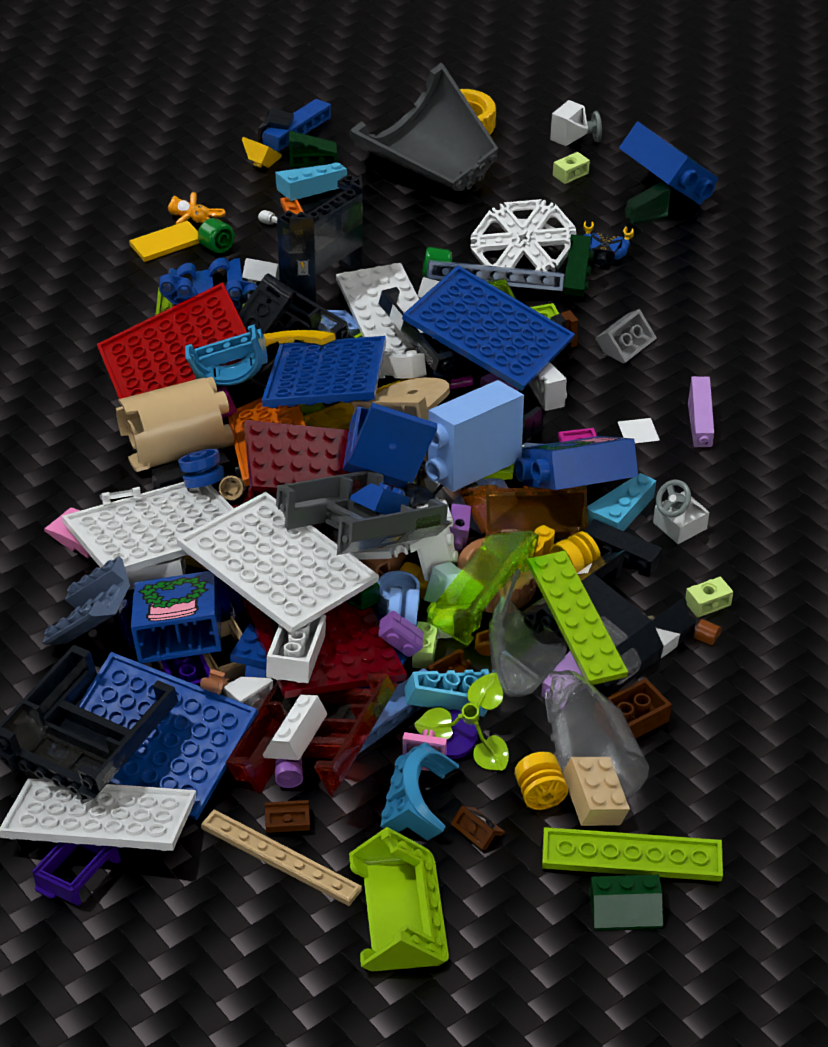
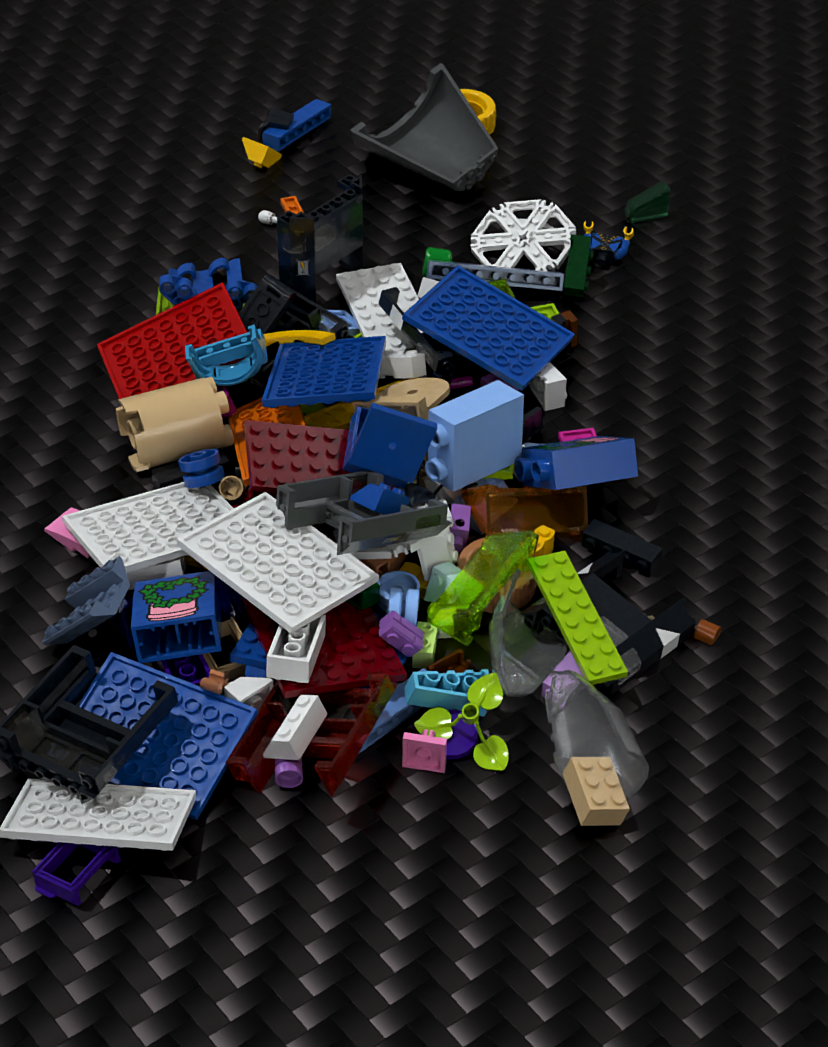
(135, 492): white flag -> none
(165, 241): yellow tile -> none
(198, 213): light orange animal -> none
(216, 235): green head -> none
(255, 270): white slope -> none
(281, 857): tan tile -> none
(287, 816): reddish brown plate -> none
(309, 180): medium azure wedge -> none
(310, 151): dark green wedge -> none
(401, 903): lime windscreen -> none
(404, 800): dark azure piece -> none
(476, 826): reddish brown panel -> none
(482, 643): dark orange brick -> none
(541, 780): yellow wheel -> none
(570, 124): white piece -> none
(571, 167): yellowish green brick -> none
(580, 549): yellow wheel -> none
(623, 503): medium azure wedge -> none
(626, 337): light grey slope -> none
(626, 902): dark green slope -> none
(632, 854): lime plate -> none
(641, 430): white sticker -> none
(642, 707): reddish brown brick -> none
(669, 163): blue brick -> none
(680, 514): white piece -> none
(701, 412): lavender slope -> none
(709, 596): yellowish green brick -> none

